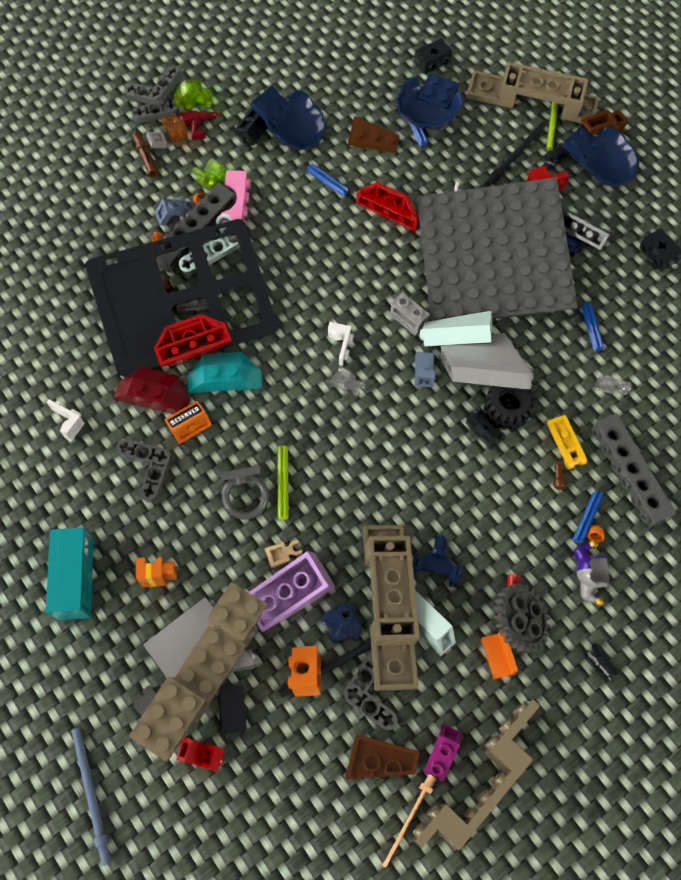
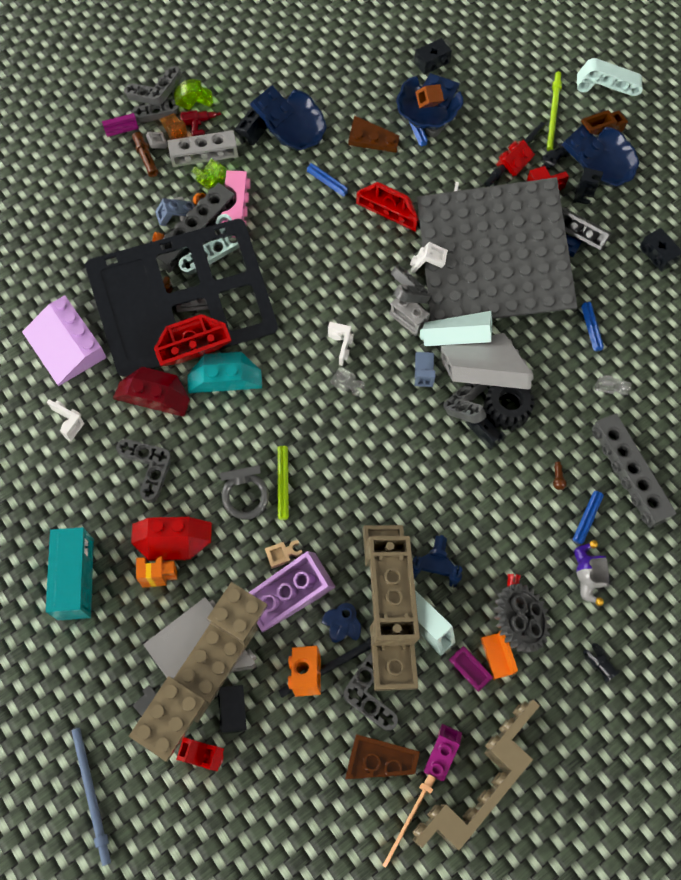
(63, 341): none -> slope
(120, 125): none -> magenta tile
(171, 537): none -> red wedge
(188, 422): orange panel -> none
(202, 148): none -> light grey brick
(410, 290): none -> dark grey beam
(429, 96): none -> dark orange brick
(430, 253): none -> white bracket
(460, 403): none -> dark grey beam
(470, 668): none -> magenta tile
(516, 157): none -> red bracket
(536, 84): dark tan bracket -> none
(566, 441): yellow plate -> none
(587, 185): none -> black hinge
(598, 533): orange hinge -> none
(610, 76): none -> light aqua beam

